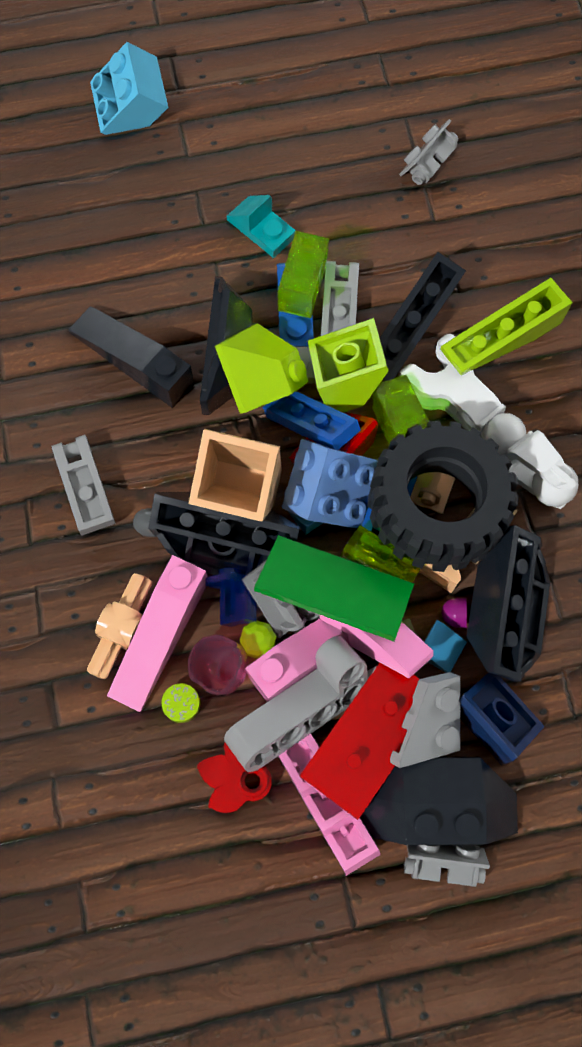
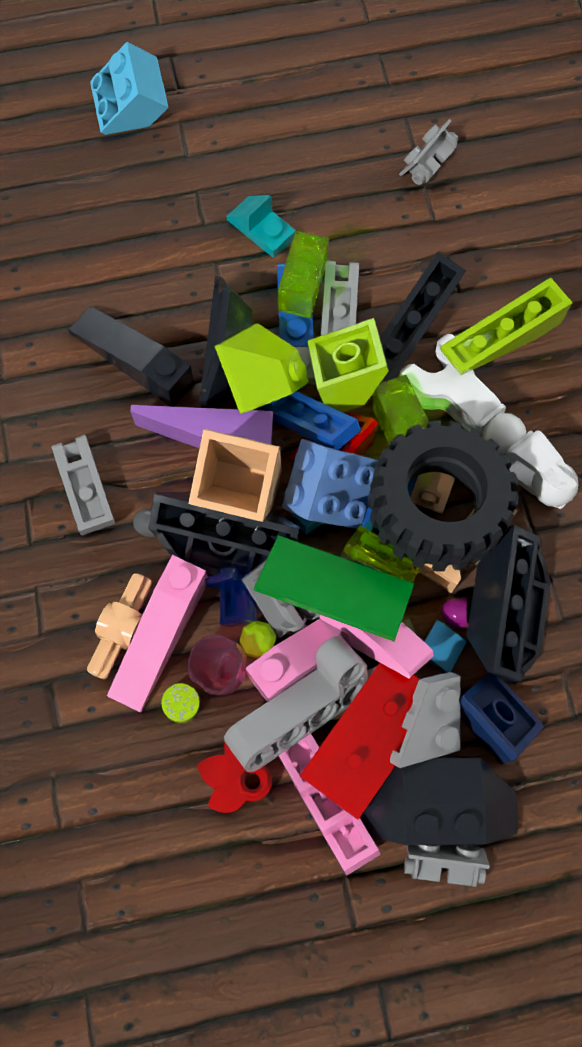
(188, 423): none -> medium lavender slope

